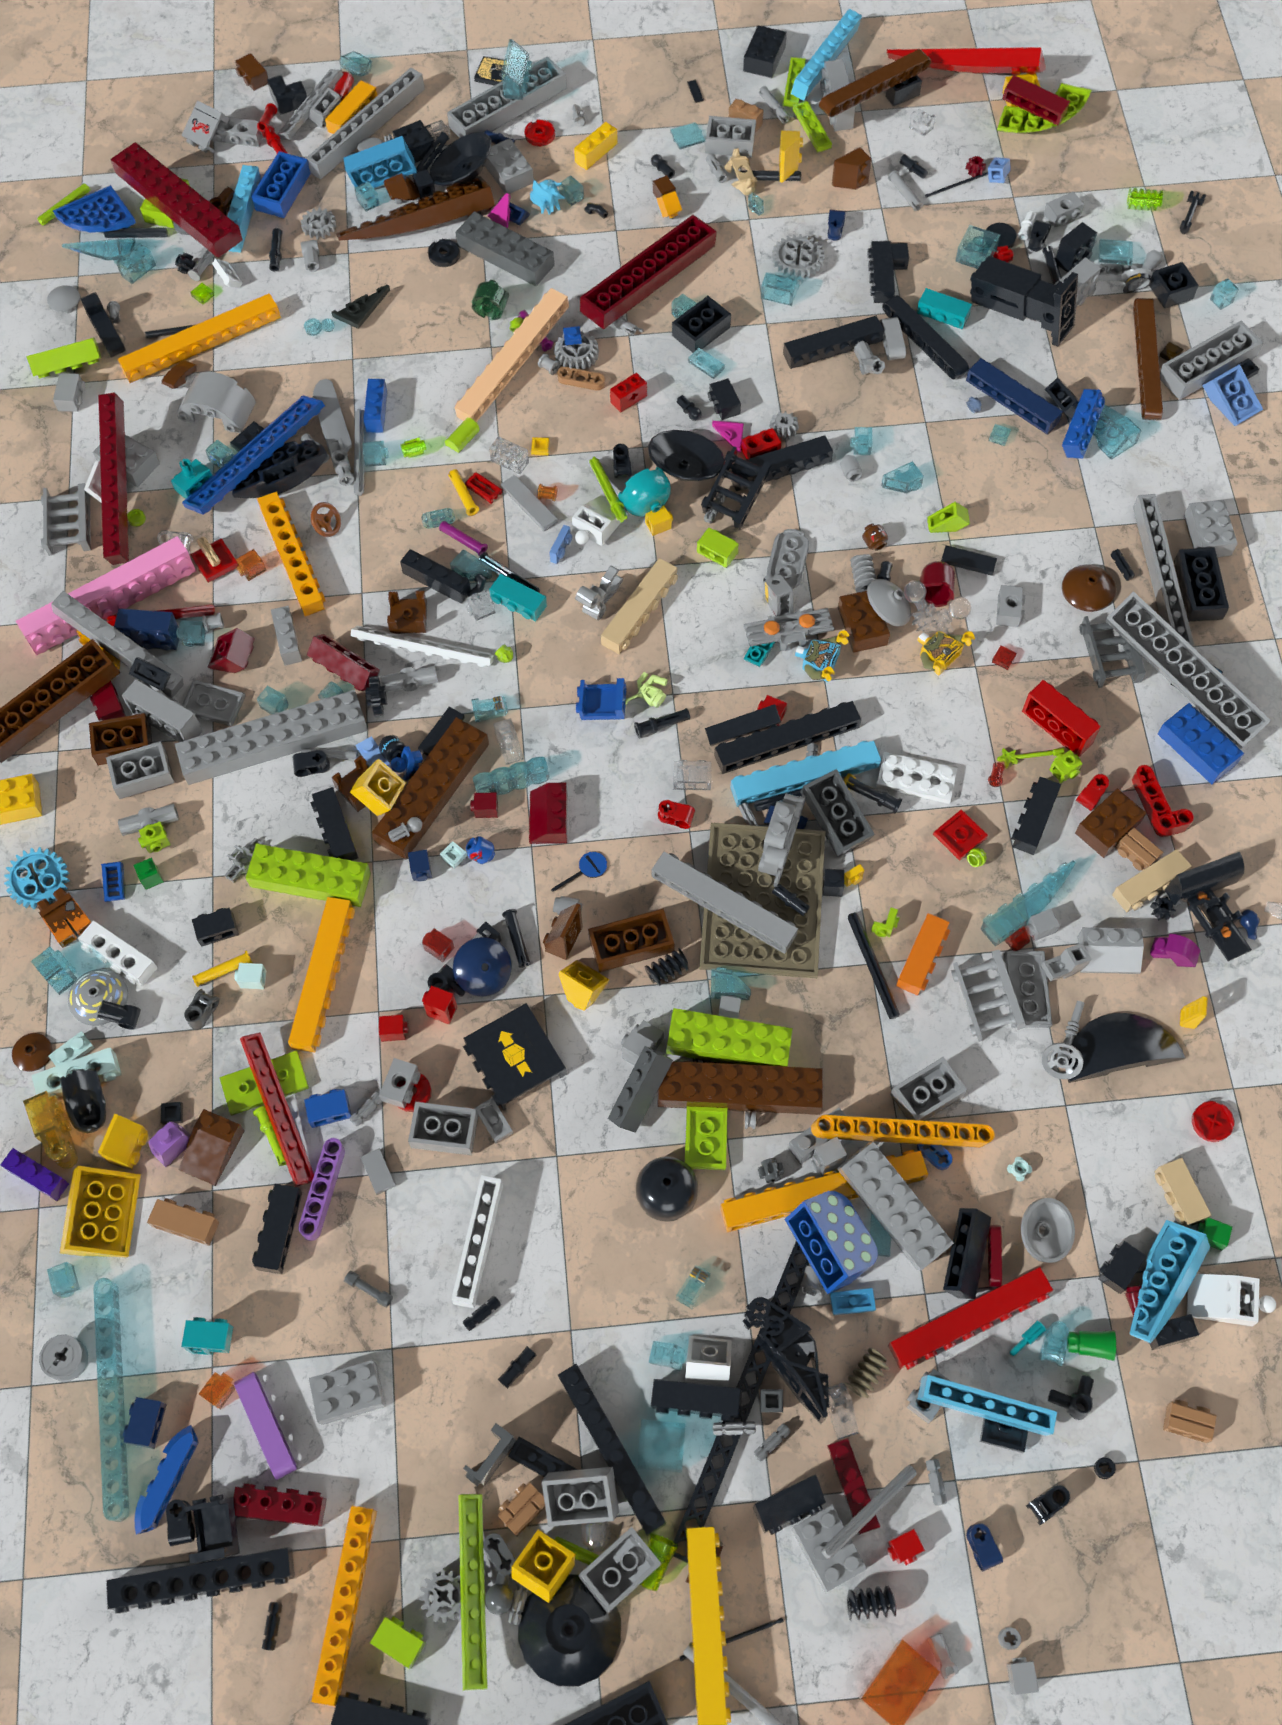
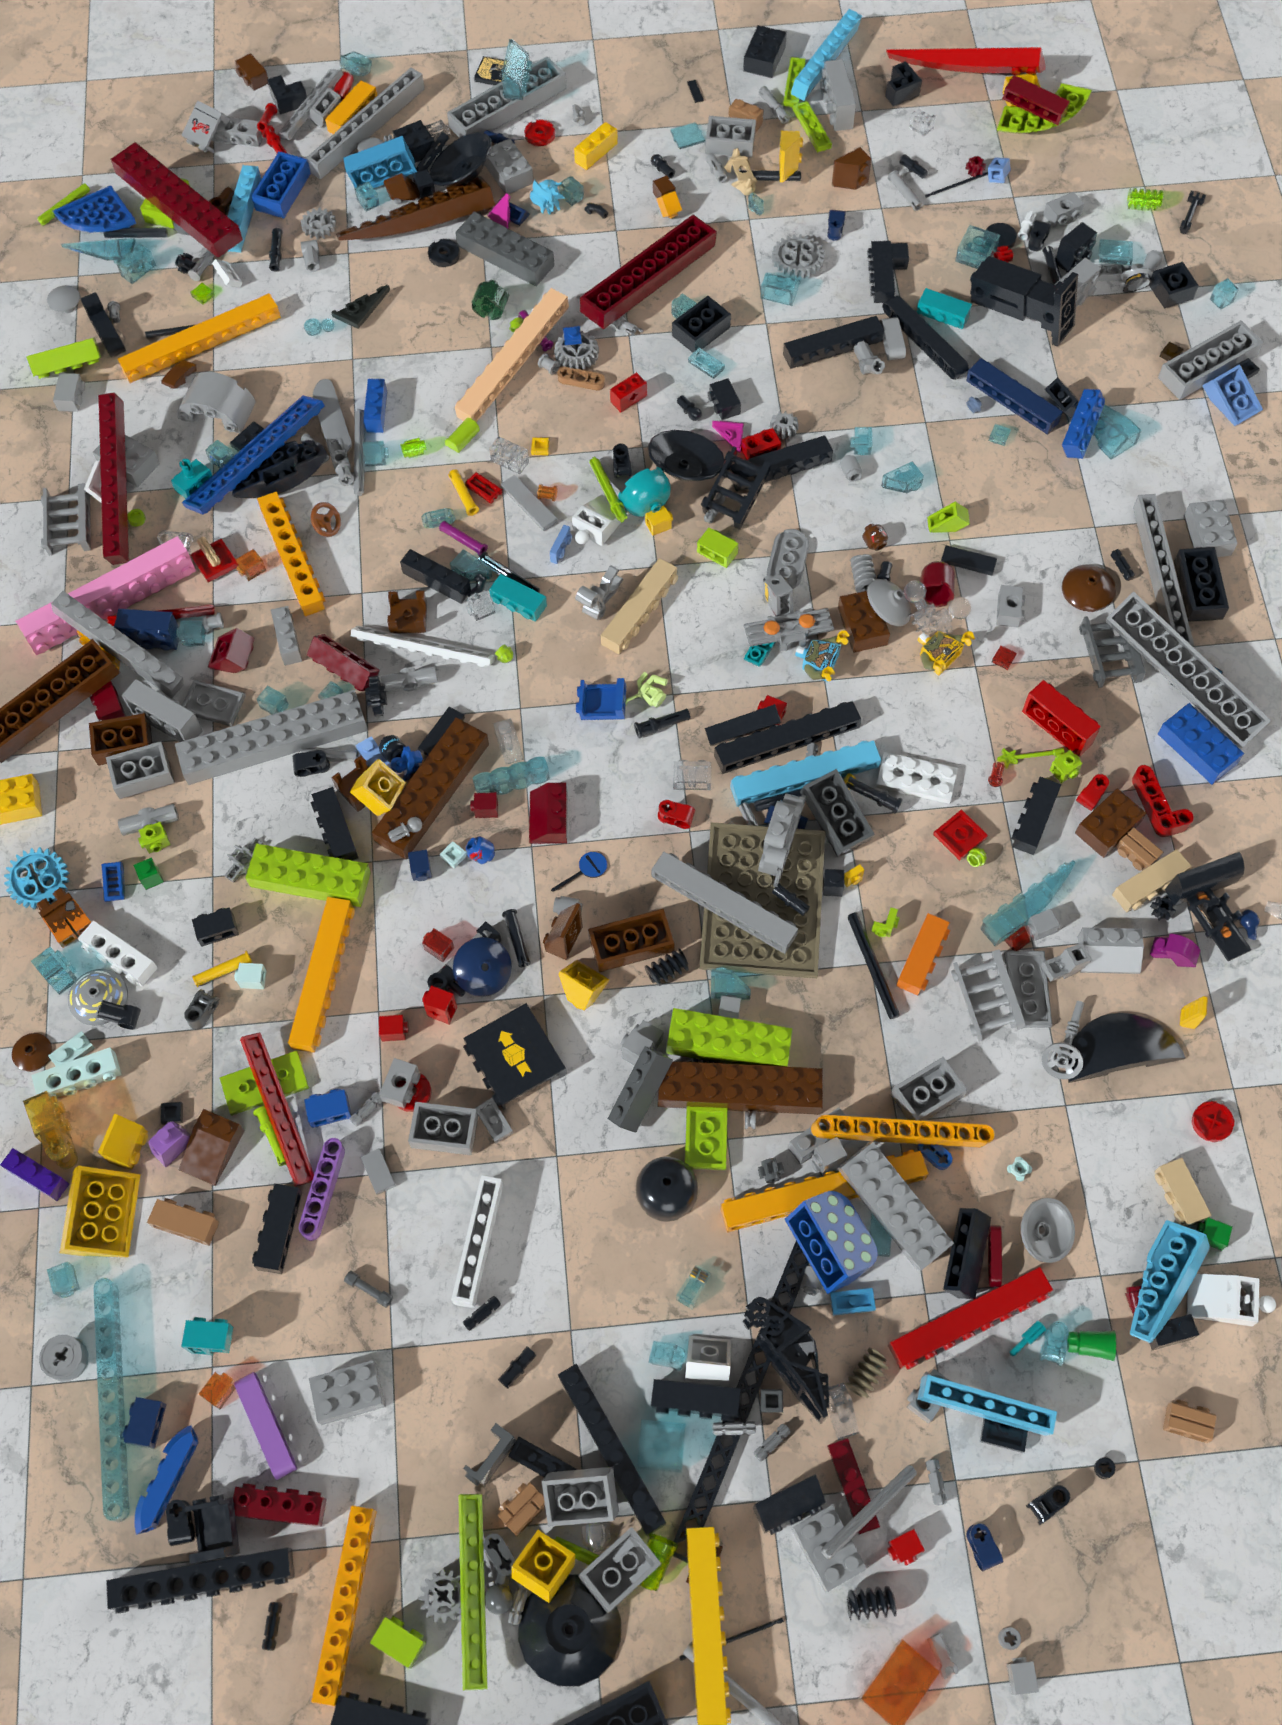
(84, 1100): black hair -> none
(149, 673): black plate -> none
(489, 708): clear light blue leg -> none
(874, 83): reddish brown beam -> none
(1082, 1397): black axle -> none
(1121, 1267): black brick -> none
(1147, 359): reddish brown beam -> none

